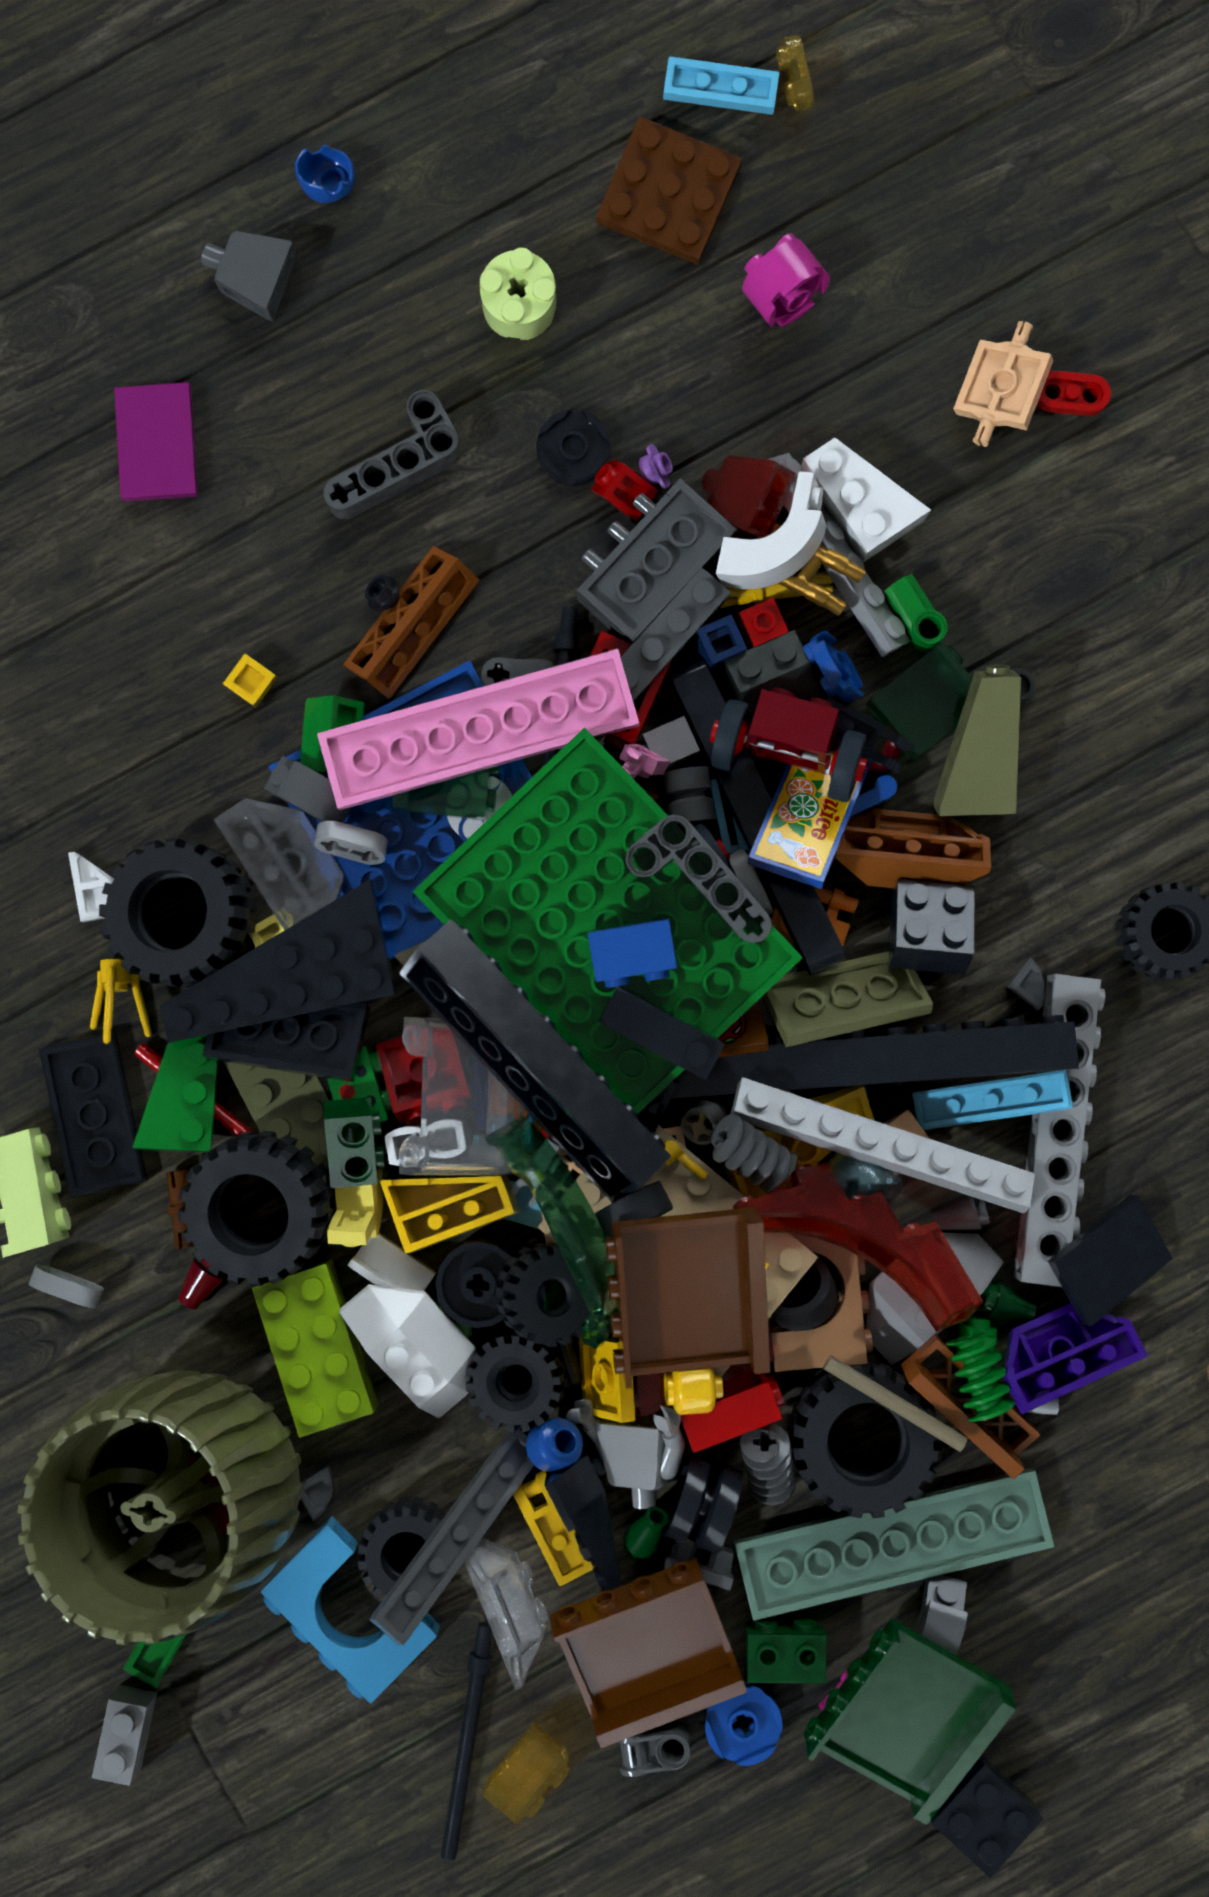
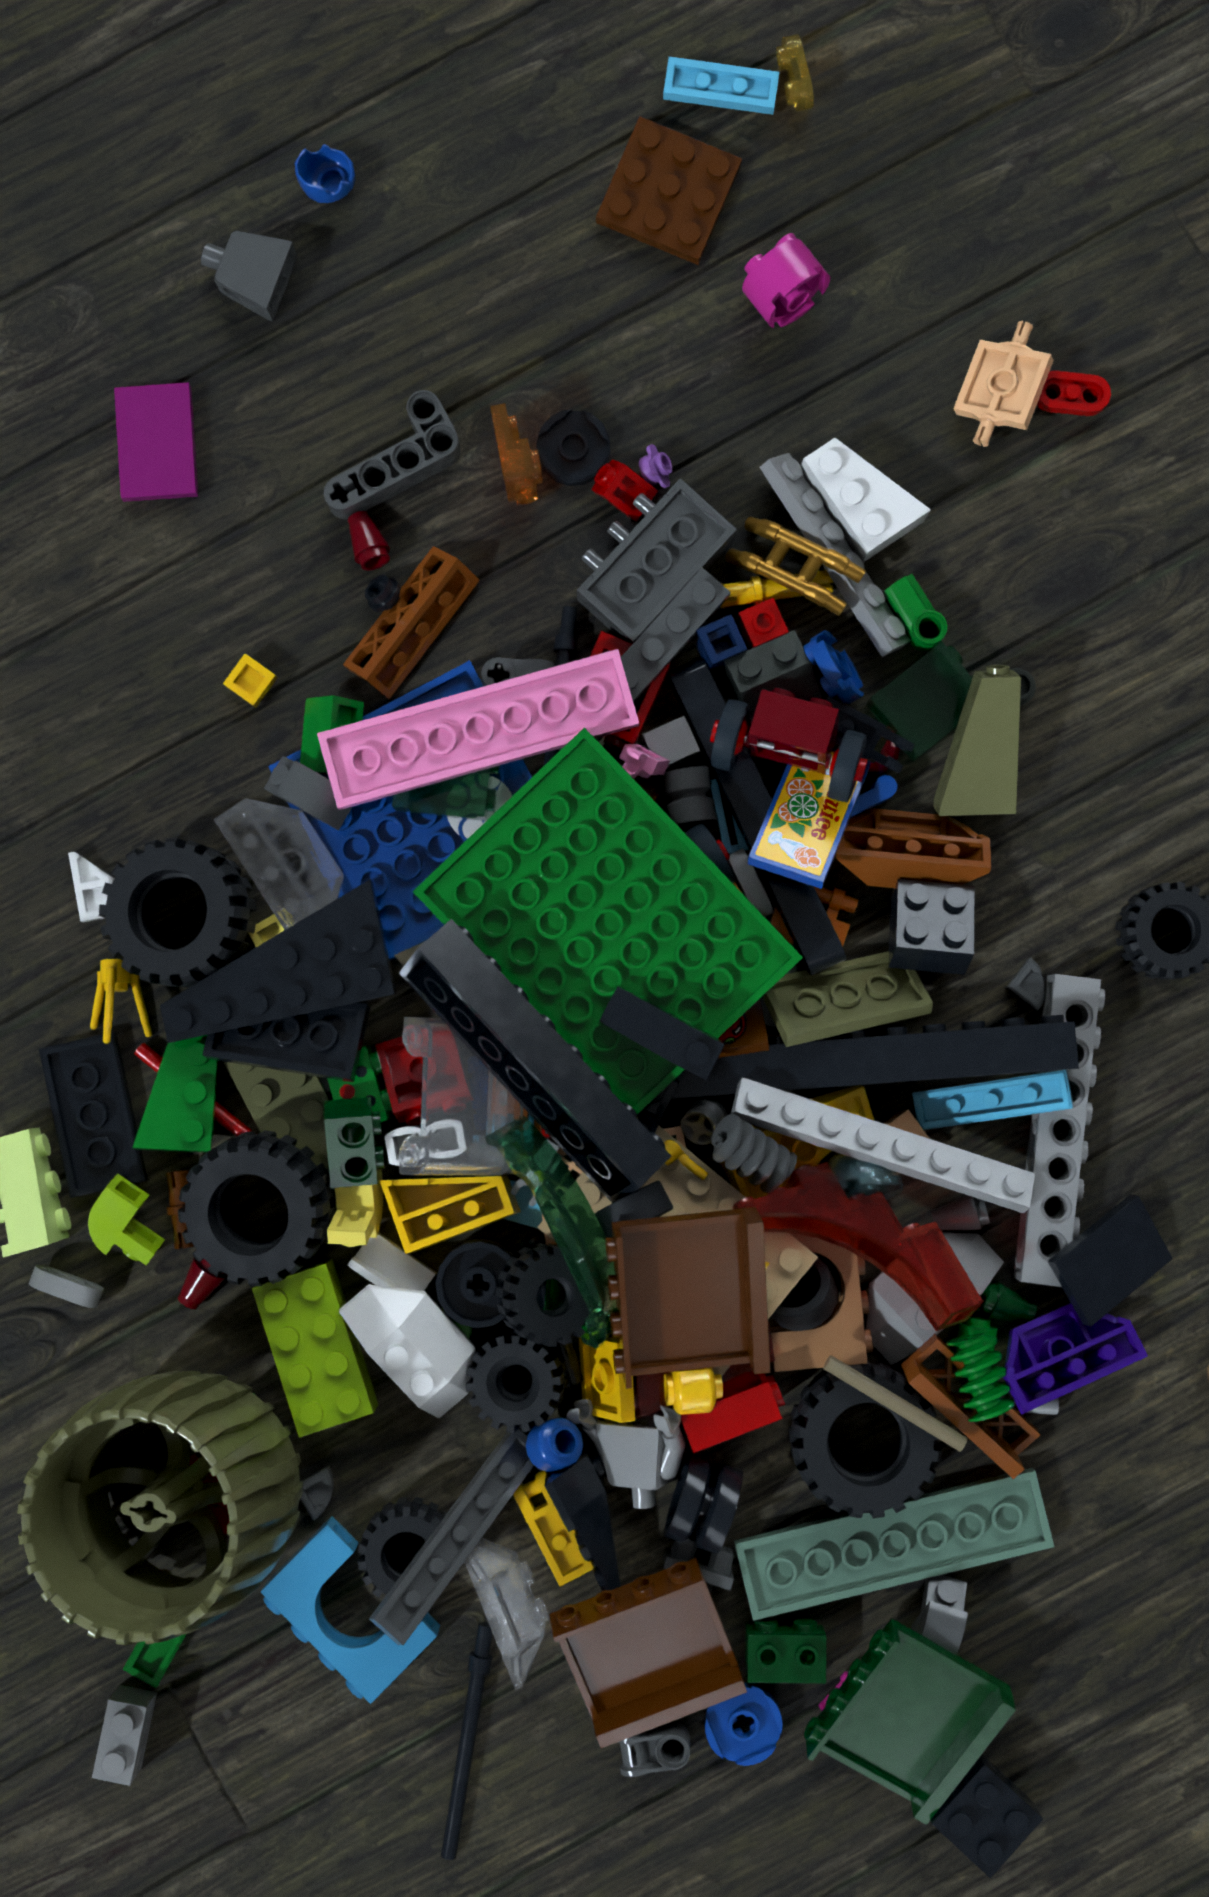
(113, 1222): none -> lime brick
(351, 842): light grey beam -> none
(367, 542): none -> dark red cone
(519, 274): yellowish green brick -> none
(519, 464): none -> clear orange plate
(526, 1774): clear yellow brick -> none
(632, 951): blue brick -> none
(645, 1535): dark green cone -> none
(705, 883): dark grey beam -> none
(749, 492): clear red torso -> none
(769, 1464): dark grey piece -> none
(784, 552): white arch -> none

